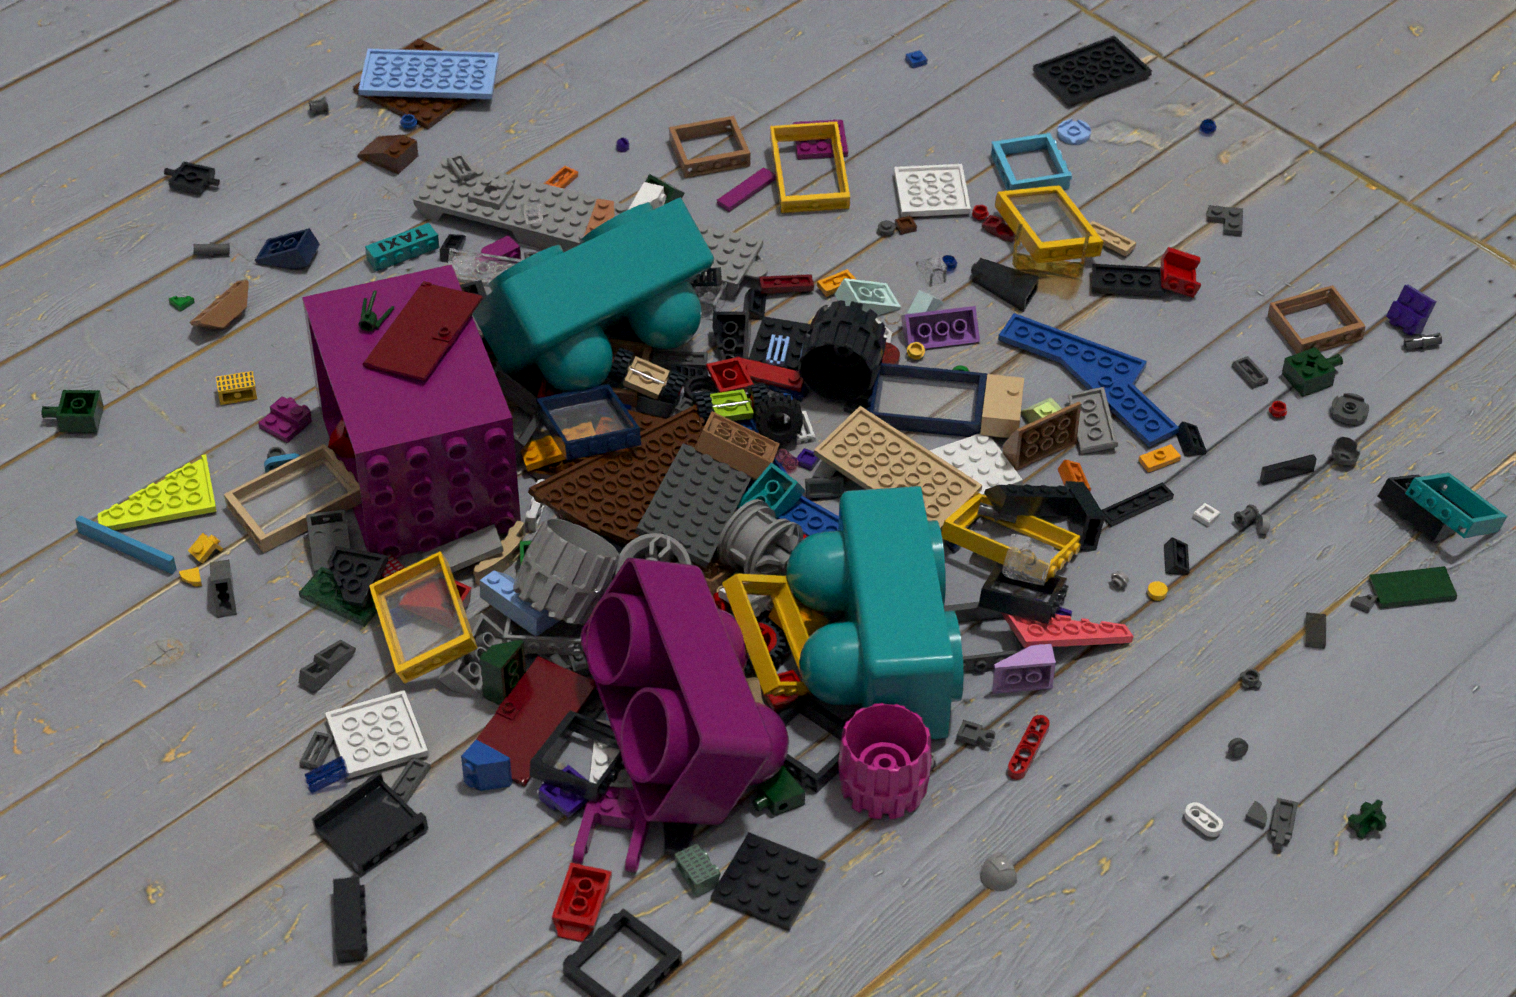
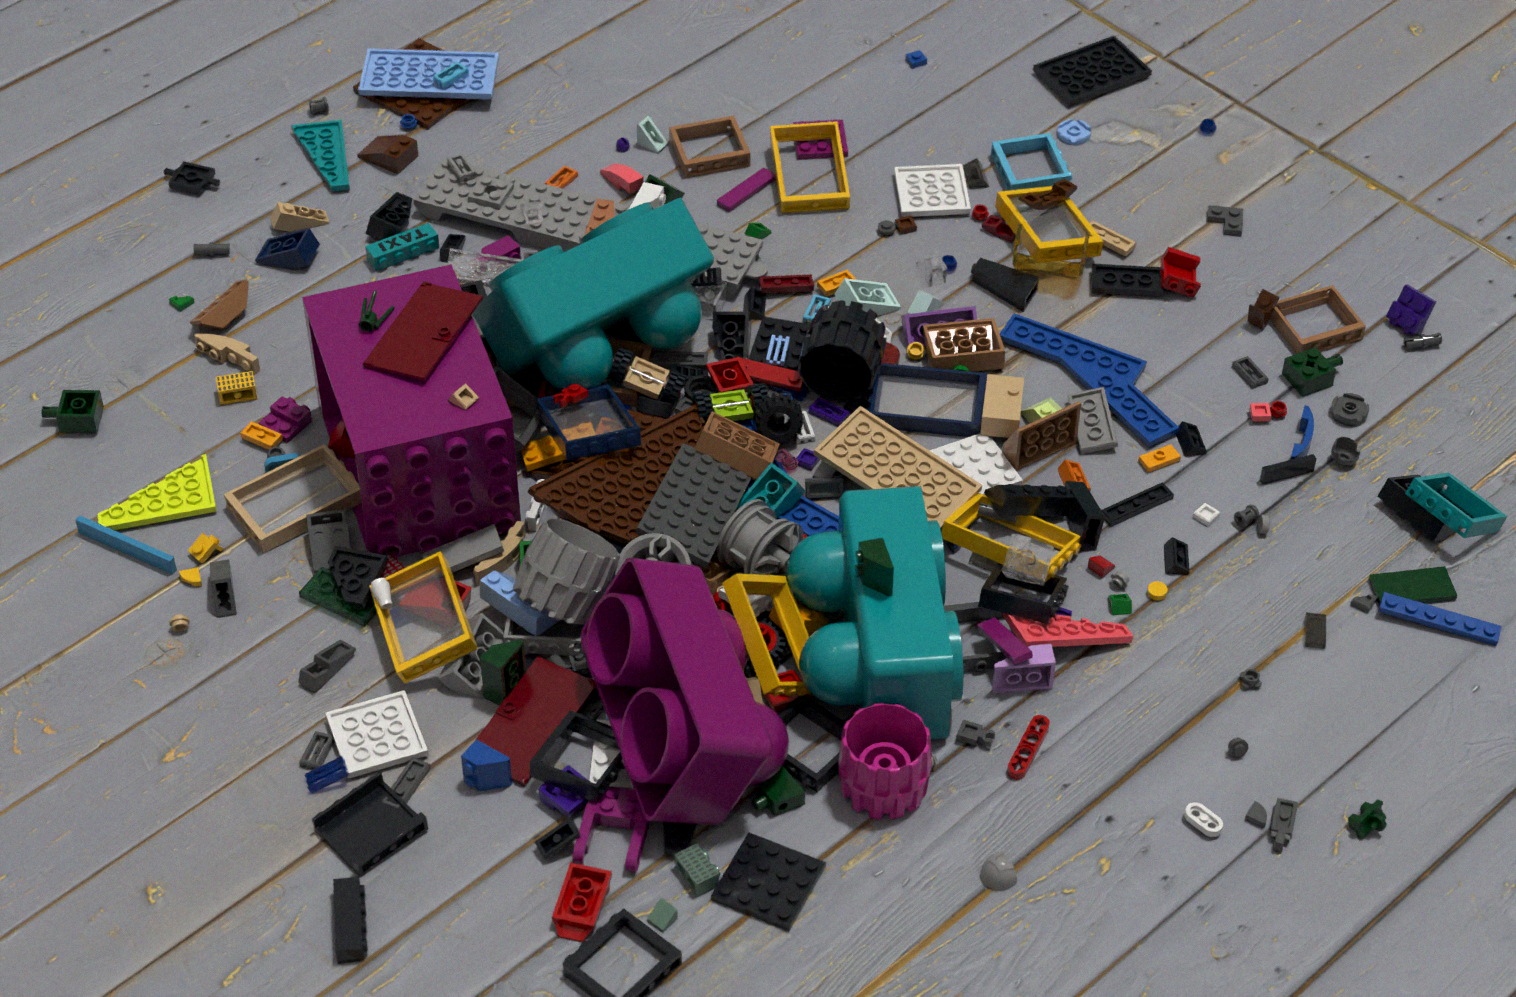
(179, 622): none -> tan plate
(226, 348): none -> tan slope
(261, 435): none -> light orange plate
(294, 218): none -> tan slope
(326, 149): none -> teal wing
(381, 591): none -> white cone
(390, 217): none -> black wedge
(447, 76): none -> medium azure tile
(463, 397): none -> tan slope
(557, 838): none -> black slope
(570, 394): none -> red plate
(623, 177): none -> coral slope
(650, 136): none -> light aqua slope
(663, 915): none -> sand green slope
(757, 230): none -> green slope
(807, 317): none -> medium azure tile
(827, 414): none -> dark purple tile
(875, 566): none -> dark green slope
(964, 343): none -> medium nougat slope
(975, 174): none -> clear smoke slope
(1005, 640): none -> magenta tile
(1060, 192): none -> reddish brown slope
(1100, 565): none -> red slope
(1120, 604): none -> green slope
(1260, 412): none -> coral plate
(1262, 309): none -> reddish brown slope
(1306, 426): none -> blue slope
(1440, 618): none -> blue plate

